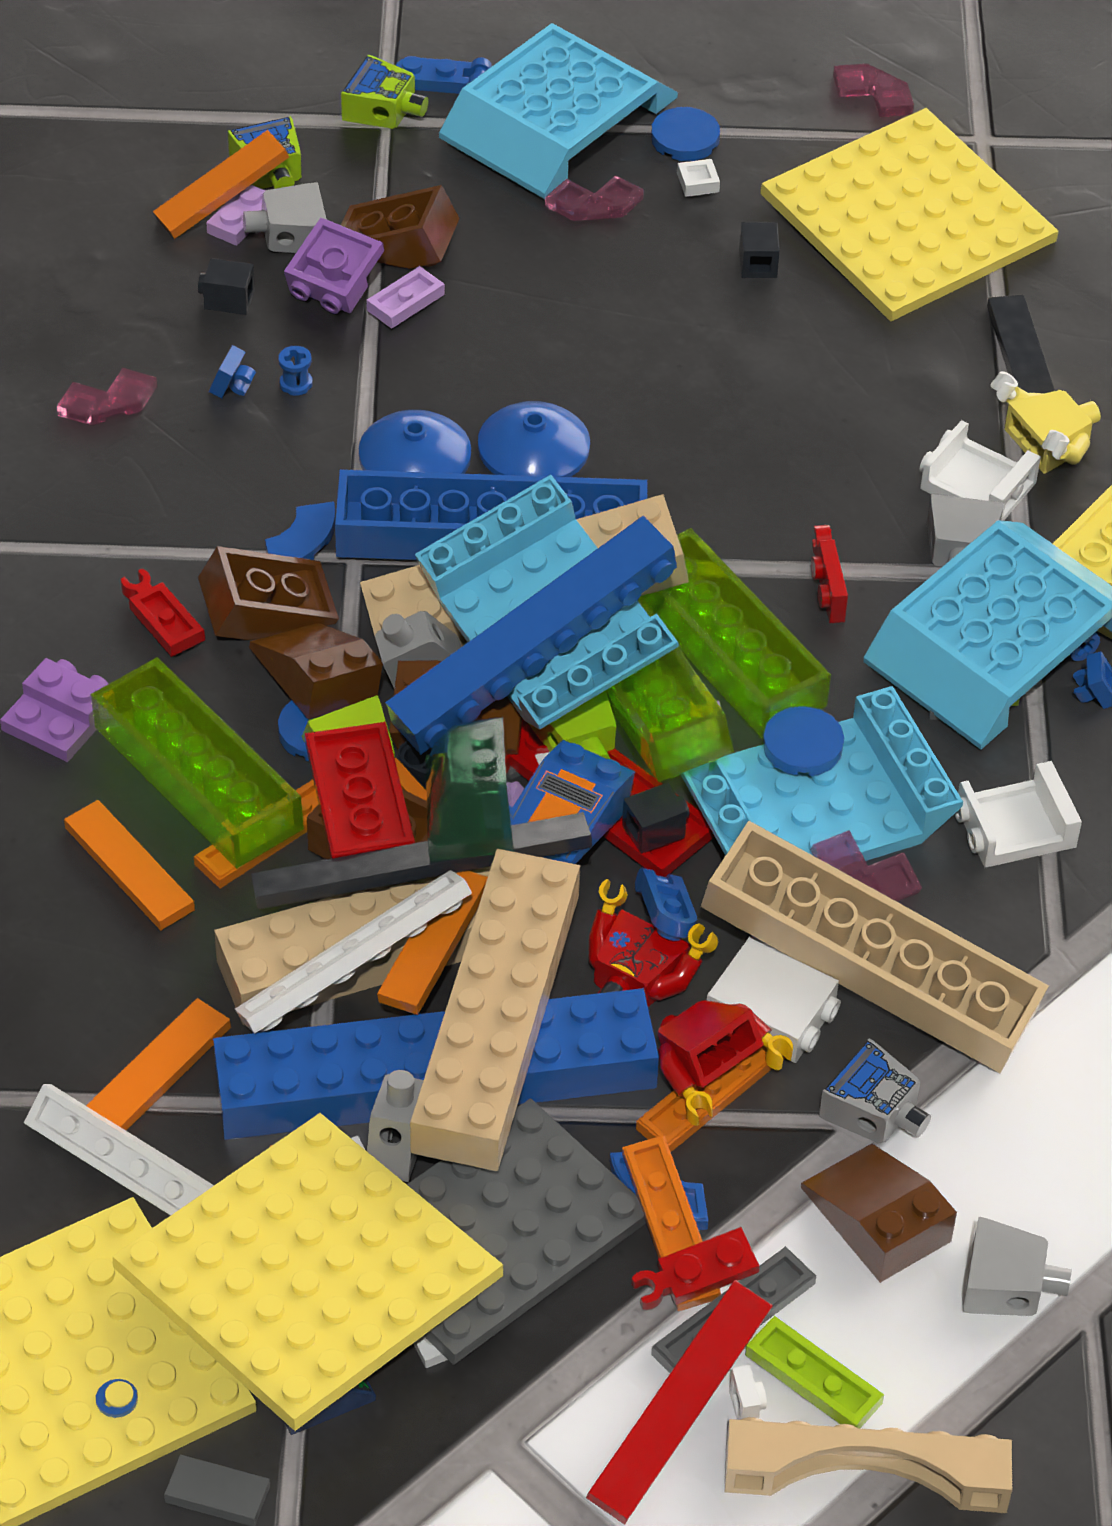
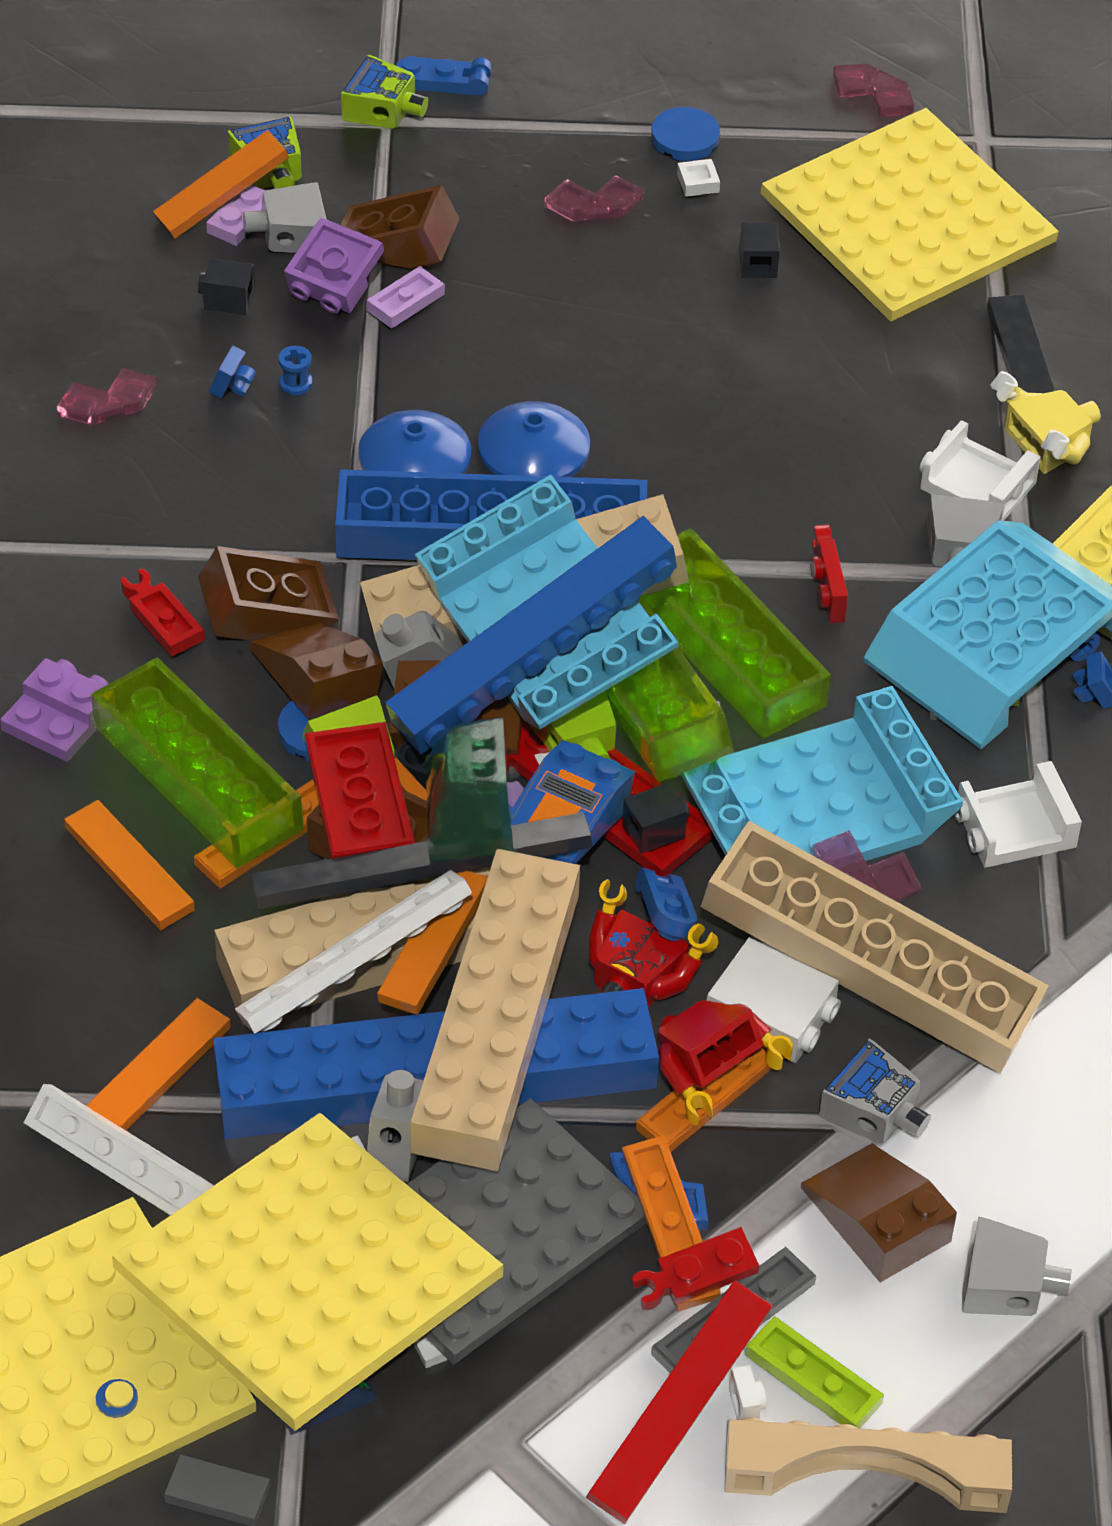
(307, 534): blue tile -> none
(547, 107): medium azure slope -> none
(803, 740): blue tile -> none

